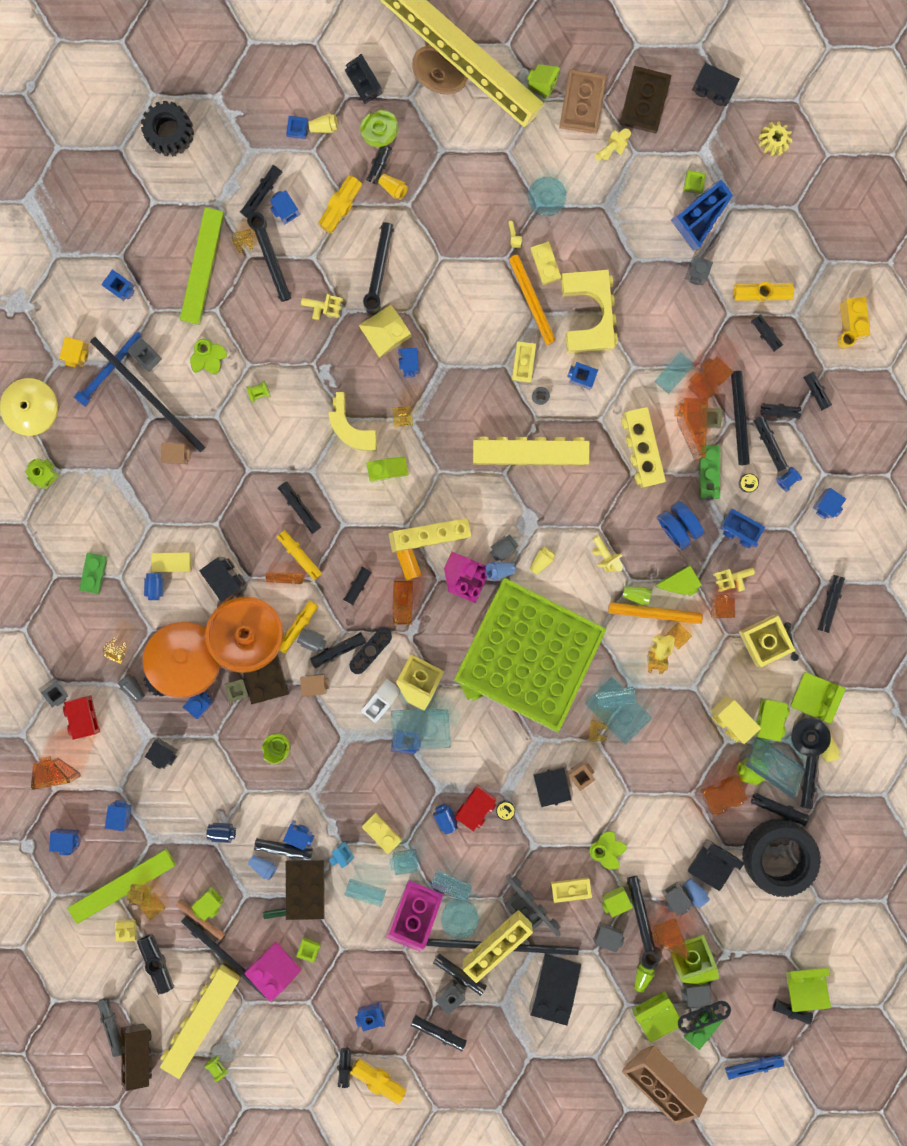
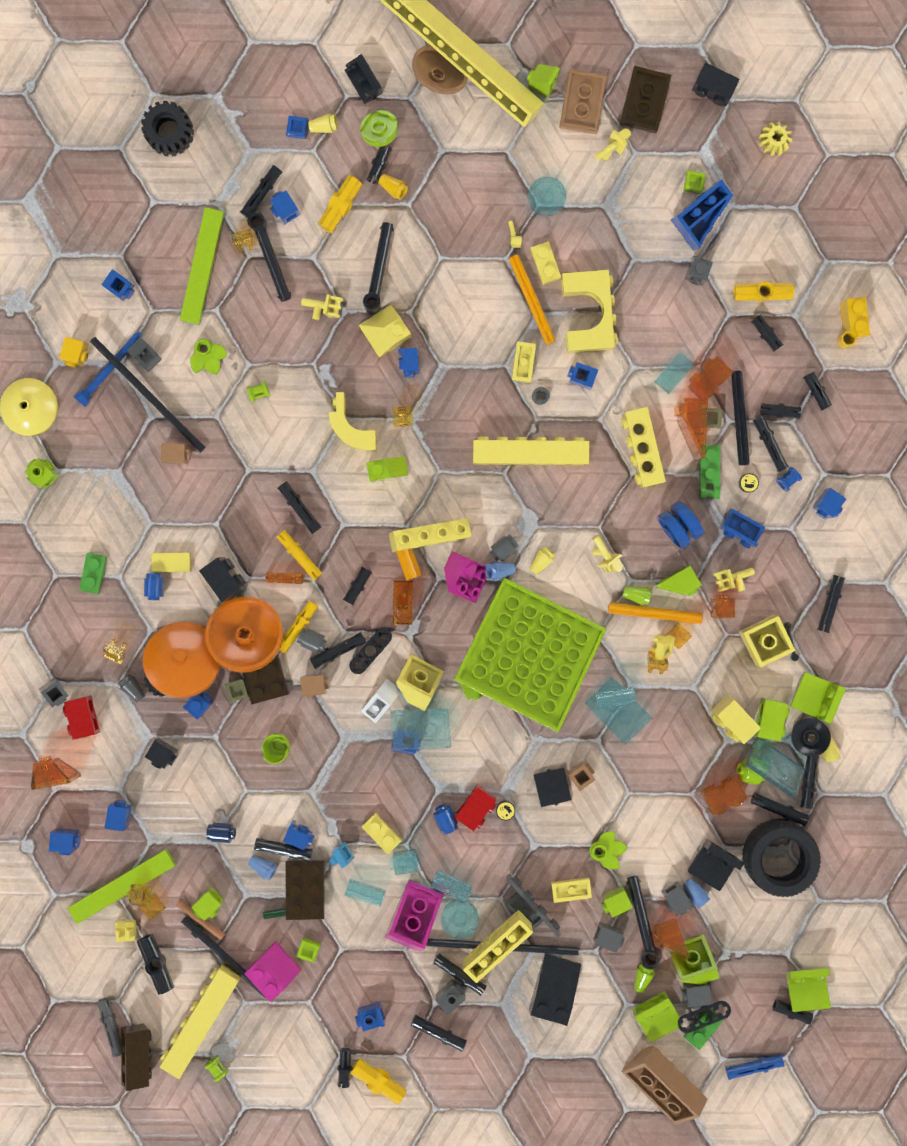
(594, 735): clear yellow tile -> none

